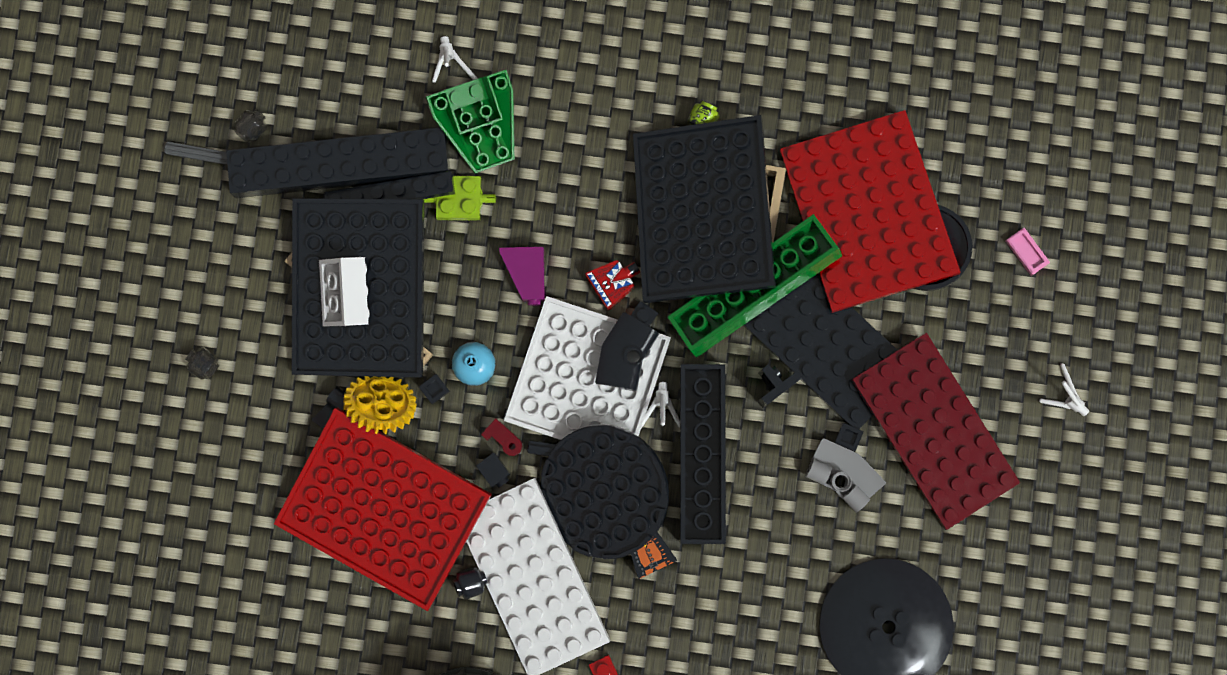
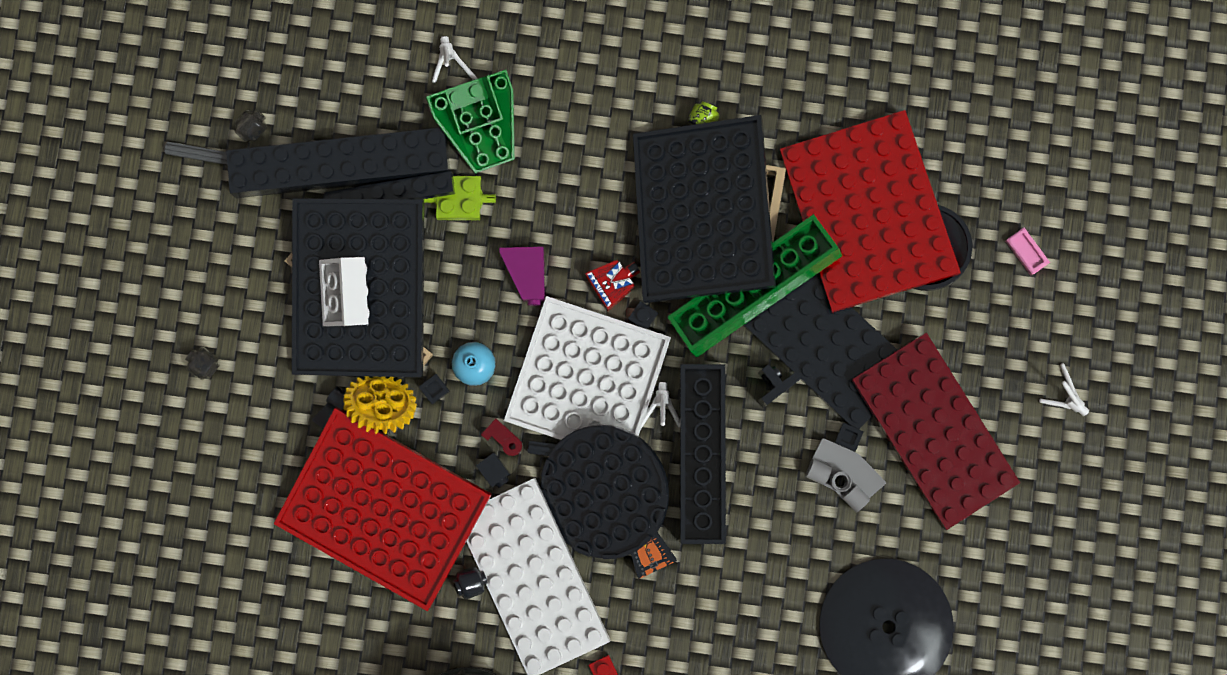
(626, 336): black panel -> none

